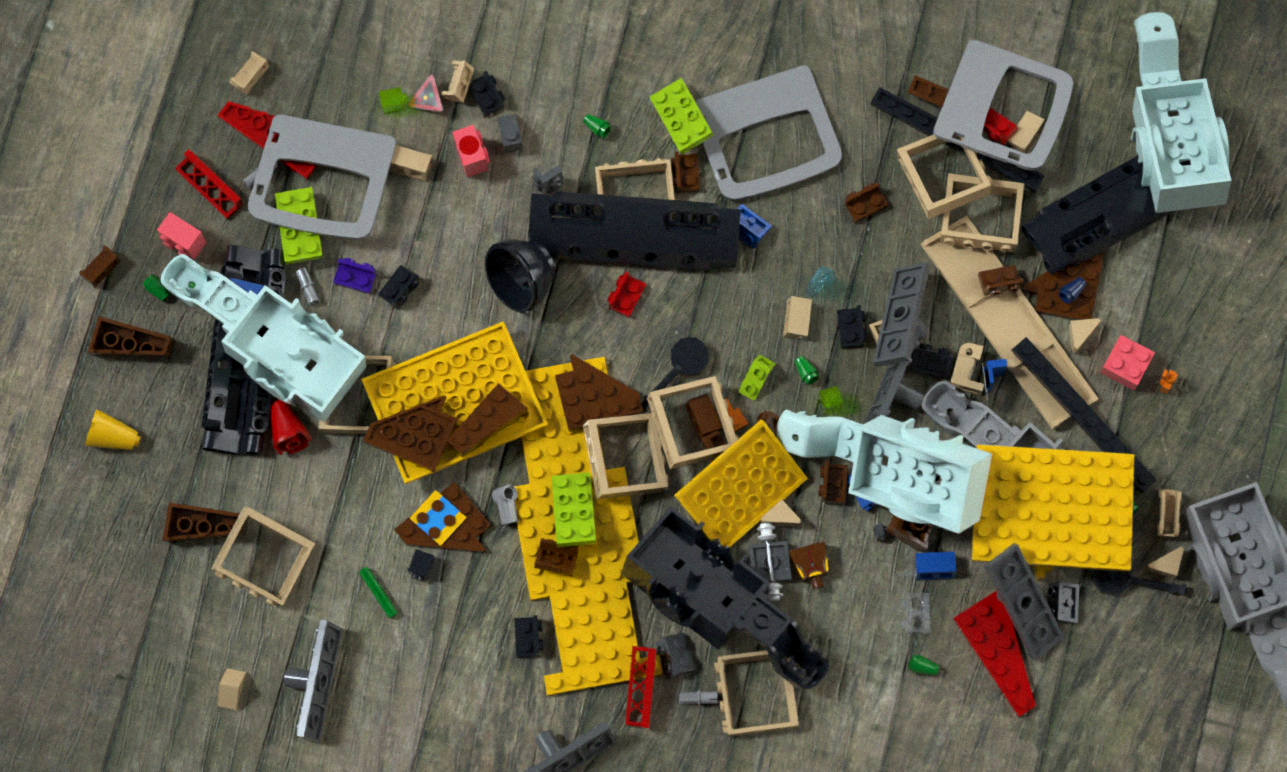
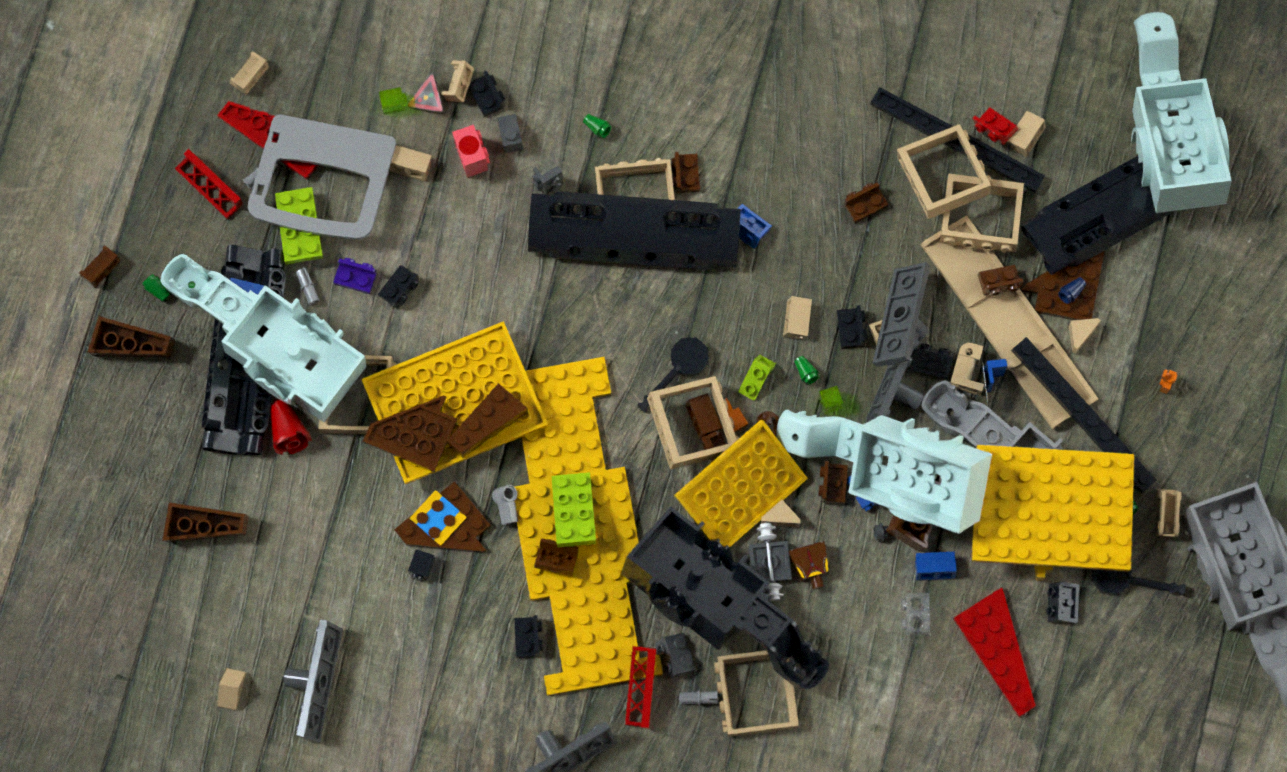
(111, 433): yellow cone -> none
(181, 236): coral brick -> none
(282, 531): tan window -> none
(378, 592): green axle -> none
(514, 264): black piece -> none
(594, 395): reddish brown wing -> none
(597, 464): tan window -> none
(626, 295): red bracket -> none
(681, 116): lime plate -> none
(759, 102): light grey door -> none
(822, 275): clear light blue bracket -> none
(922, 665): green cone -> none
(928, 91): reddish brown hinge -> none
(973, 92): light grey door -> none
(1024, 601): dark grey plate -> none
(1127, 362): coral brick -> none
(1167, 565): tan slope -> none

